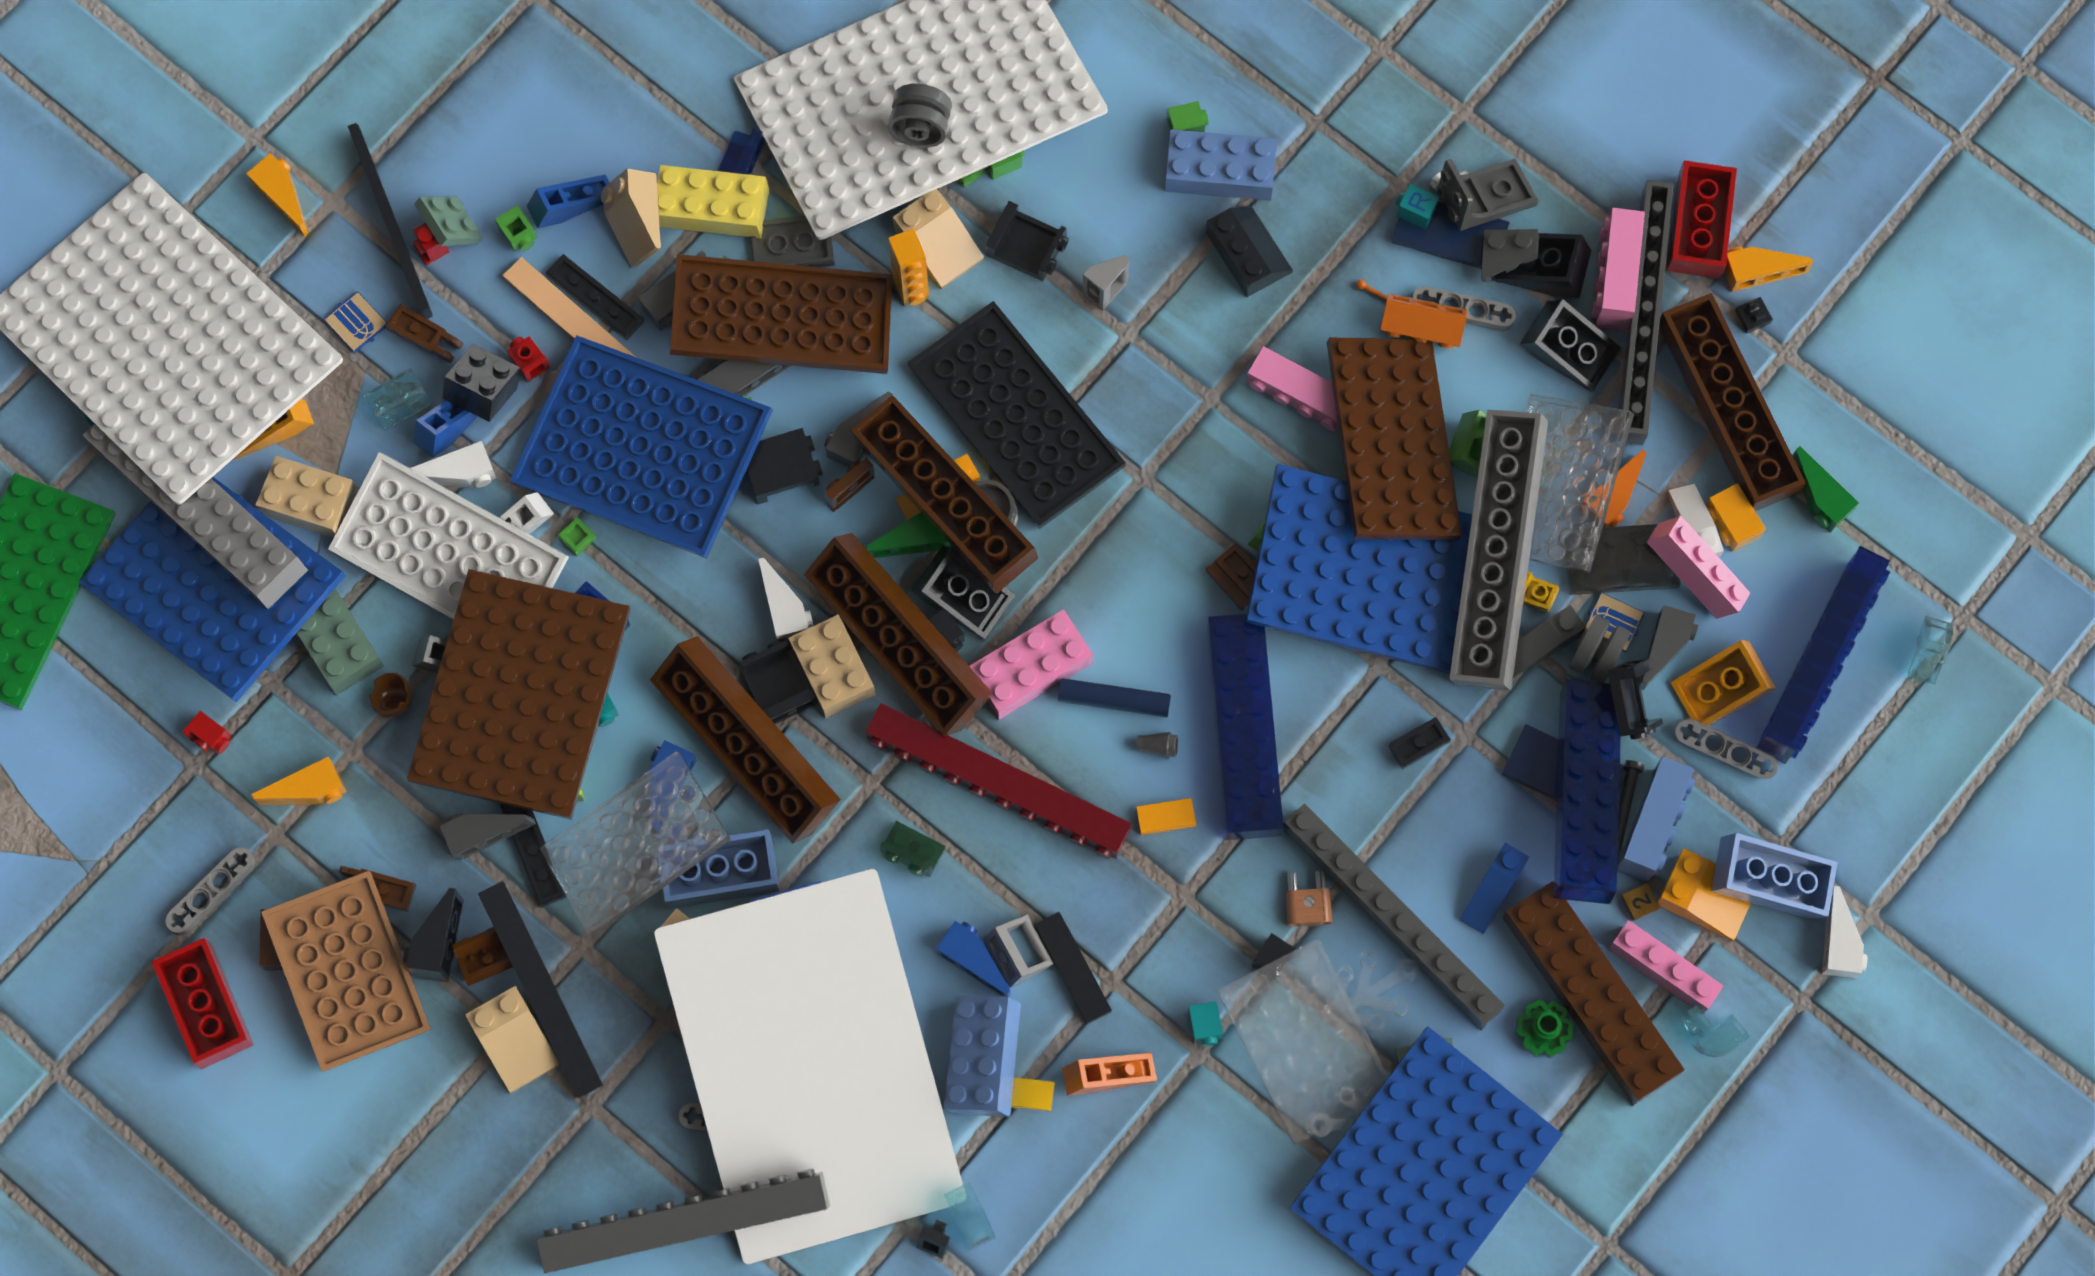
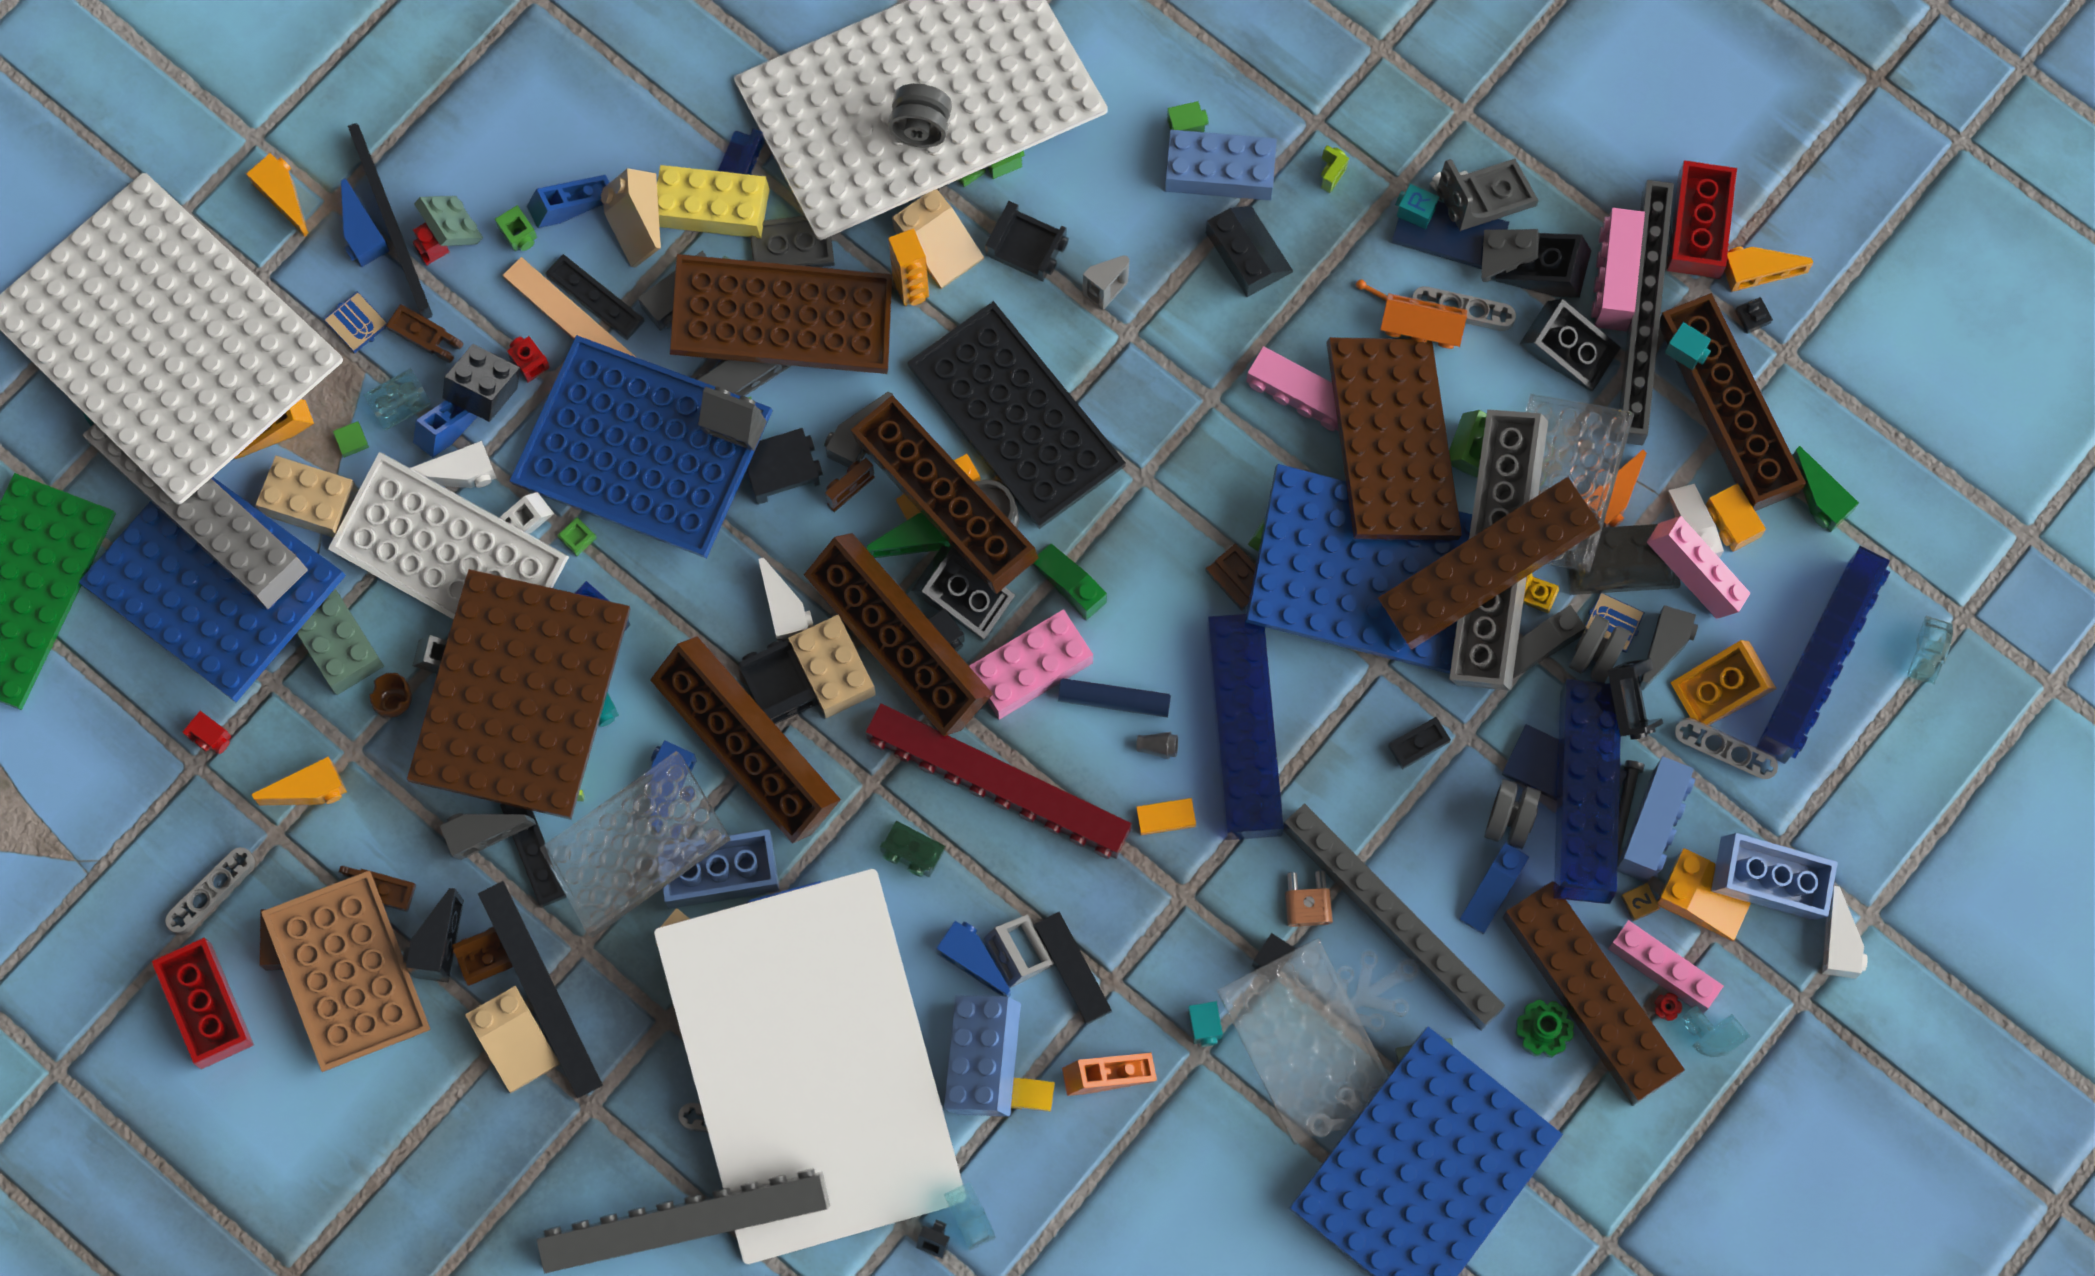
(351, 439): none -> bright green tile
(359, 231): none -> blue slope
(731, 418): none -> dark grey slope
(1071, 581): none -> green slope
(1334, 169): none -> lime bracket
(1489, 563): none -> reddish brown brick
(1516, 815): none -> dark grey wheel
(1661, 1010): none -> red plate
(1688, 346): none -> teal brick

